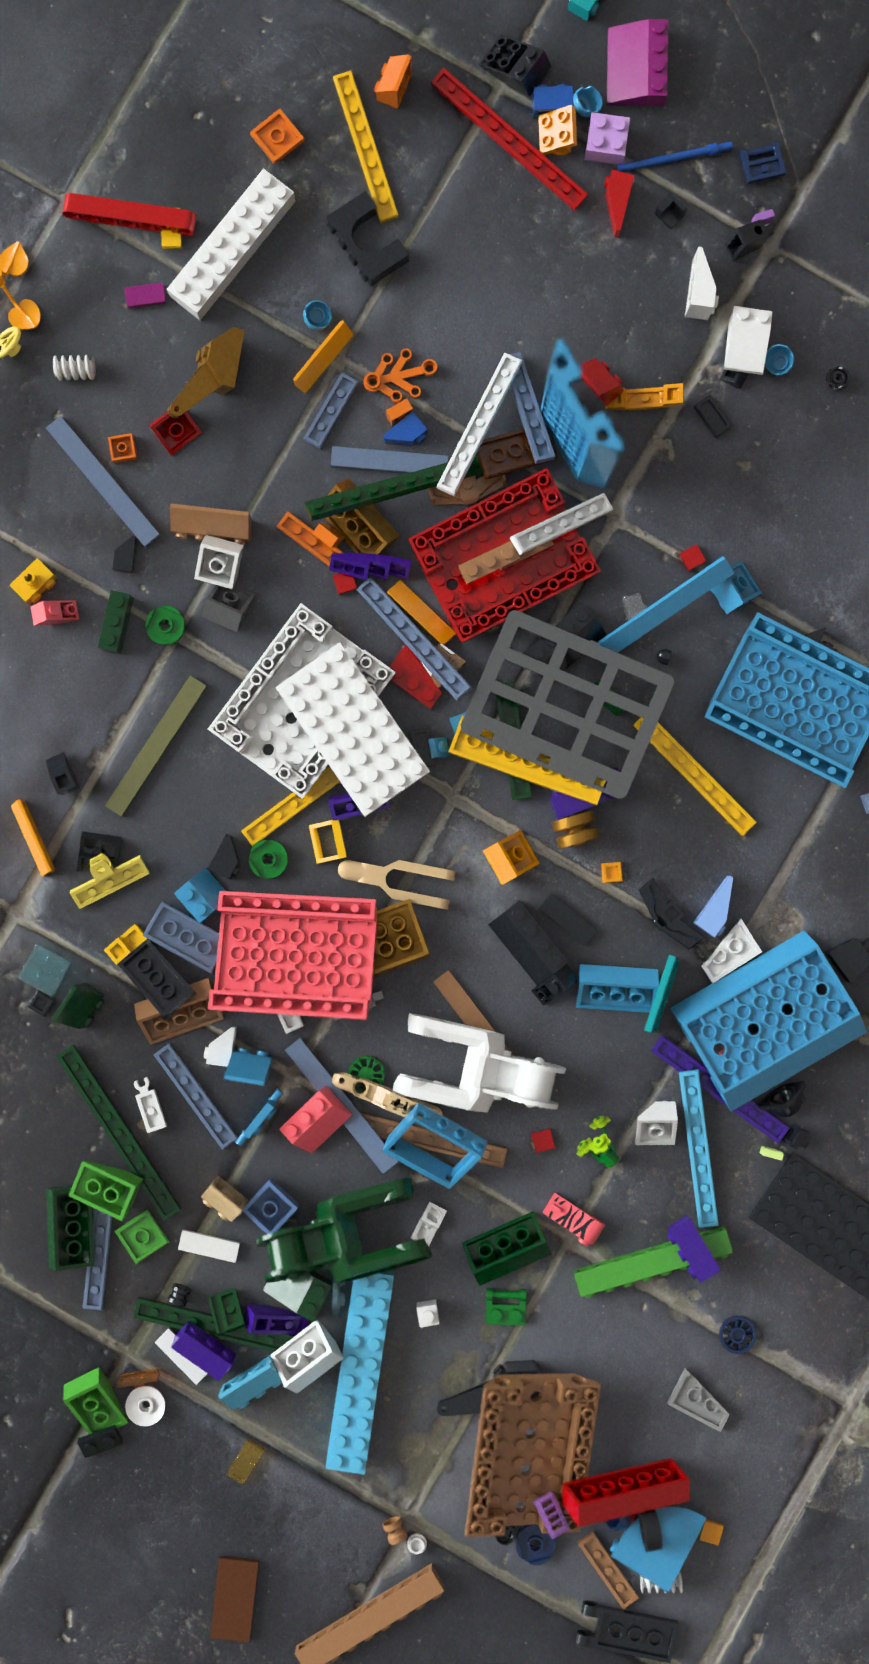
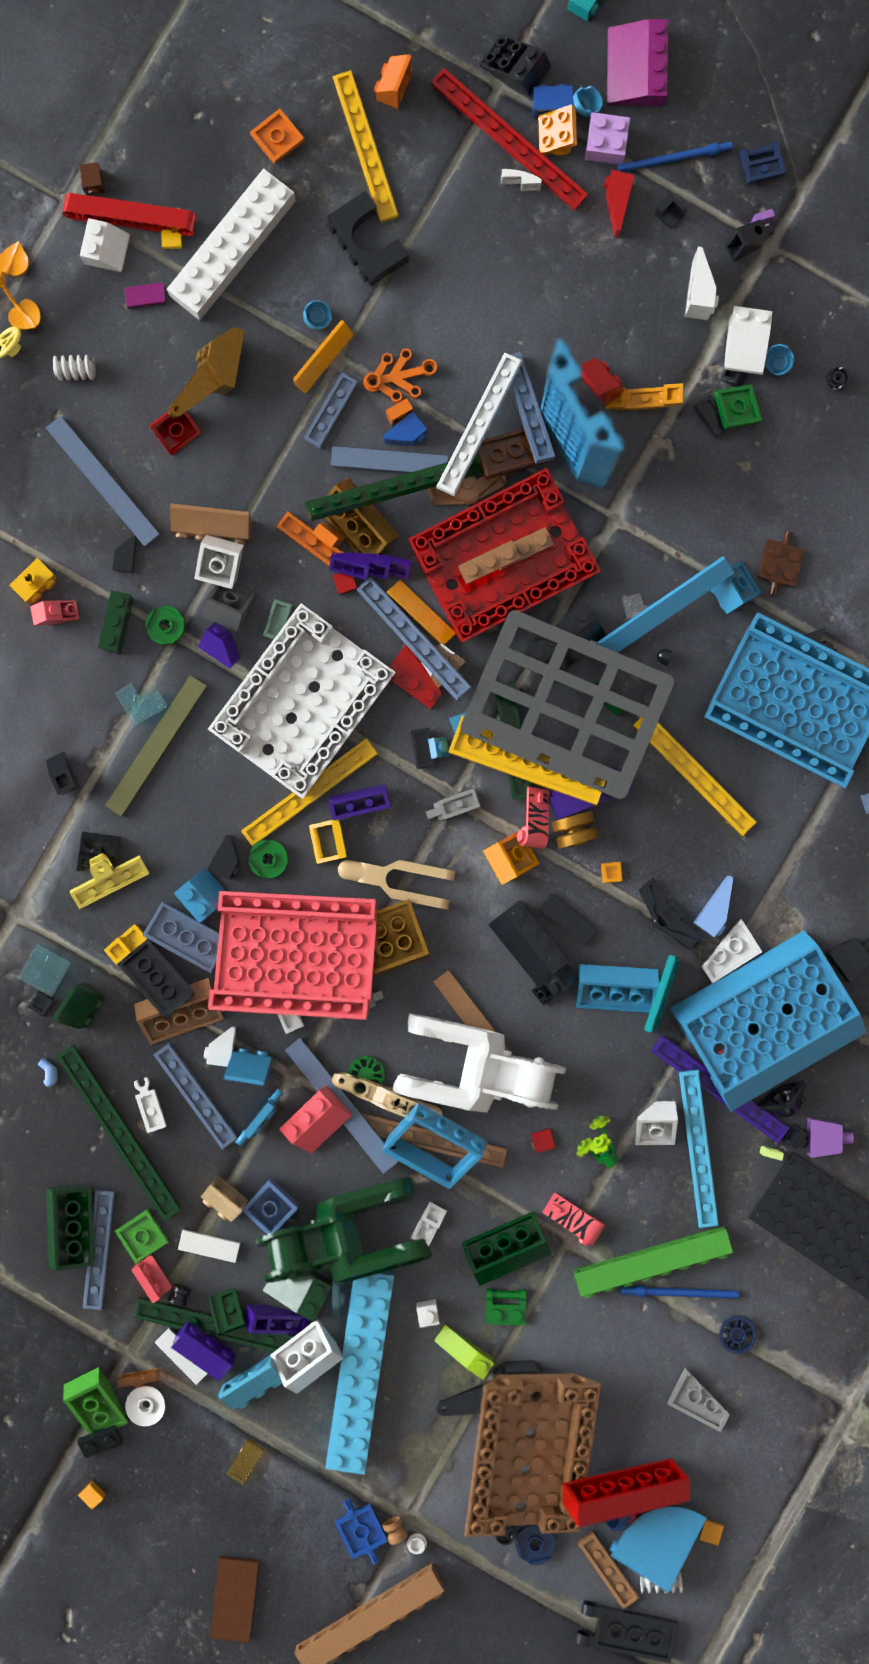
(32, 837): light orange slope -> none
(51, 1072): none -> light blue arm
(91, 179): none -> reddish brown brick
(92, 1494): none -> light orange slope
(104, 245): none -> white slope
(106, 1188): bright green slope -> none
(122, 448): orange piece -> none
(140, 709): none -> clear light blue plate
(151, 1278): none -> coral bracket
(220, 645): none -> dark purple slope
(277, 618): none -> sand green tile
(352, 729): white plate -> none
(361, 1531): none -> blue plate
(454, 805): none -> light grey hinge
(465, 1351): none -> lime slope
(528, 181): none -> white slope
(536, 831): none -> coral door
(554, 1504): medium lavender slope -> none
(561, 524): white tile -> none
(641, 1291): none -> blue bar
(650, 1530): black tyre -> none
(692, 557): red tile -> none
(692, 1249): dark purple brick -> none
(737, 407): none -> green plate
(780, 563): none -> reddish brown plate
(826, 1137): none -> medium lavender torso

